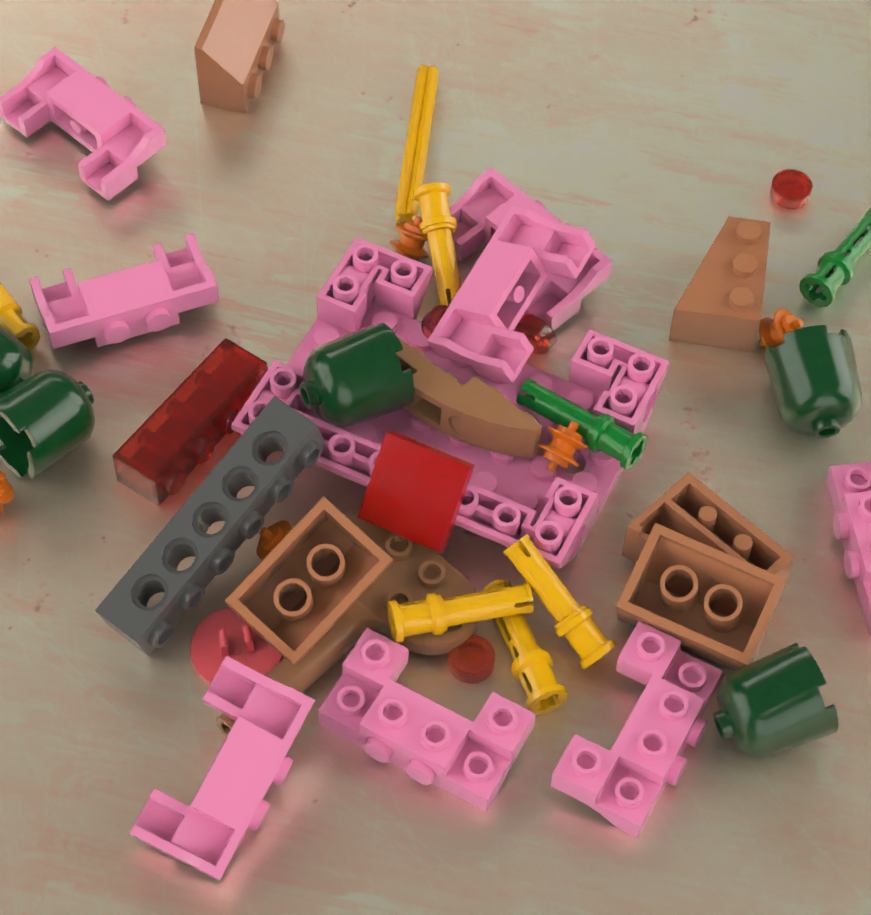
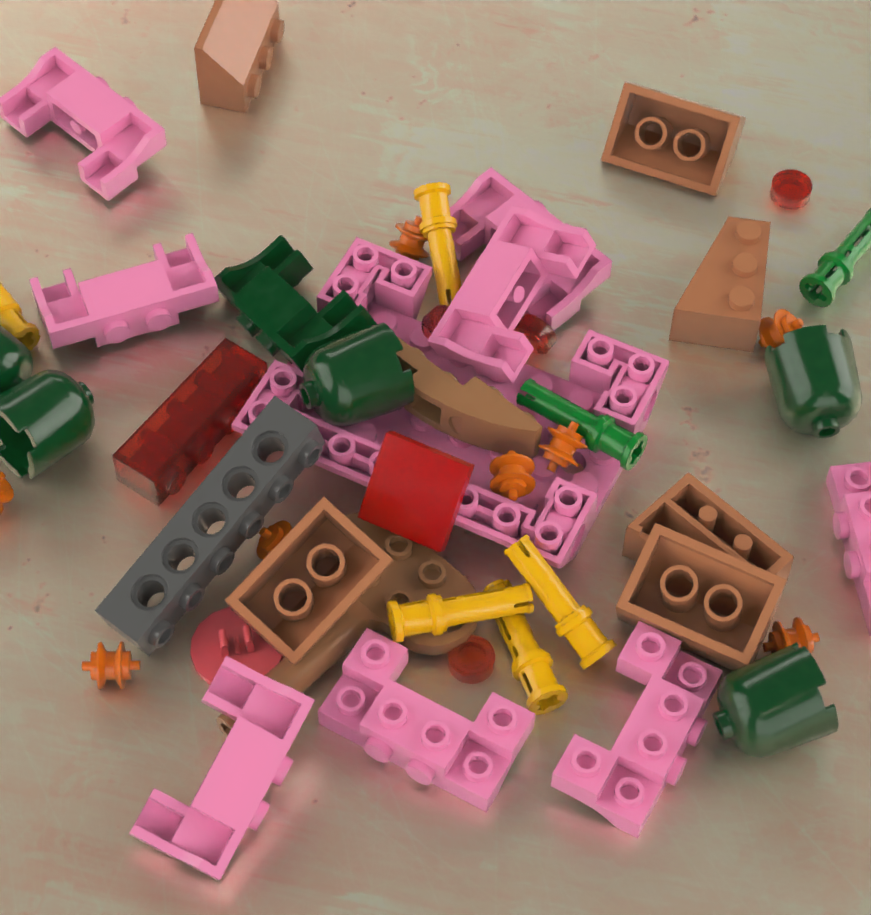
(111, 665): none -> orange wheel
(284, 318): none -> dark green bracket
(416, 142): yellow axle -> none
(512, 475): none -> orange wheel
(672, 138): none -> nougat slope
(782, 637): none -> orange wheel

